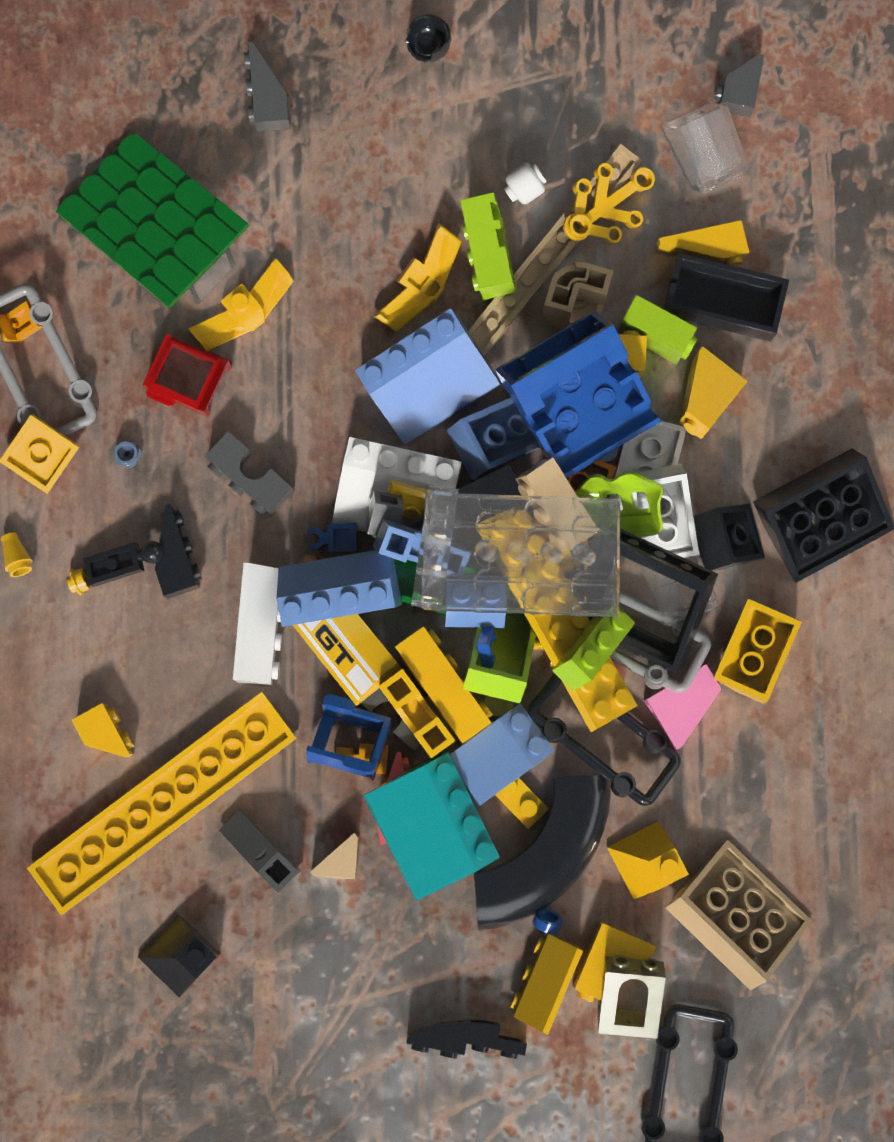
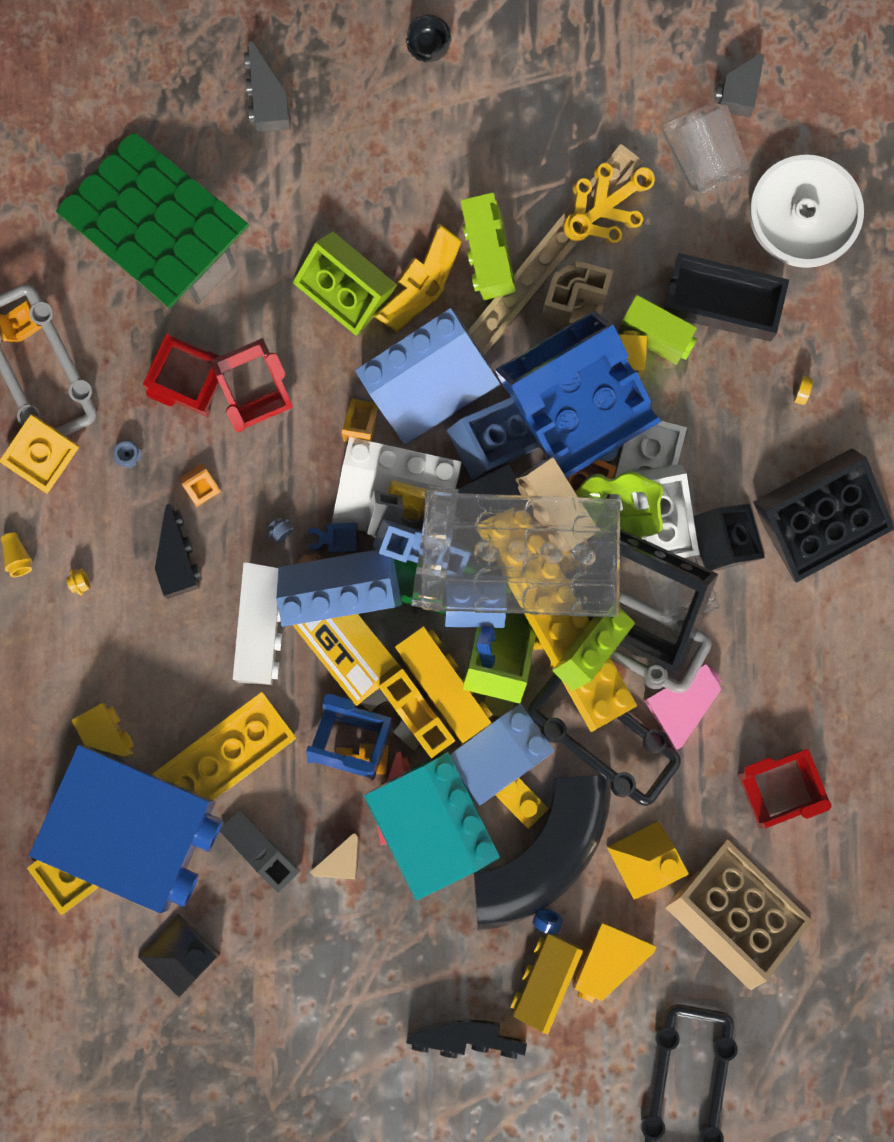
(121, 562): black plate -> none
(126, 830): none -> blue brick
(199, 484): none -> light orange slope
(244, 309): yellow plate -> none
(262, 406): none -> red piece
(266, 492): dark grey arch -> none
(279, 530): none -> sand blue plate
(344, 282): none -> lime slope
(360, 420): none -> light orange slope
(525, 183): white head -> none
(631, 1022): panel -> none
(708, 392): yellow slope -> none
(717, 243): yellow slope -> none
(757, 651): yellow slope -> none
(803, 390): none -> yellow tile
(806, 211): none -> white dish
(819, 799): none -> red piece

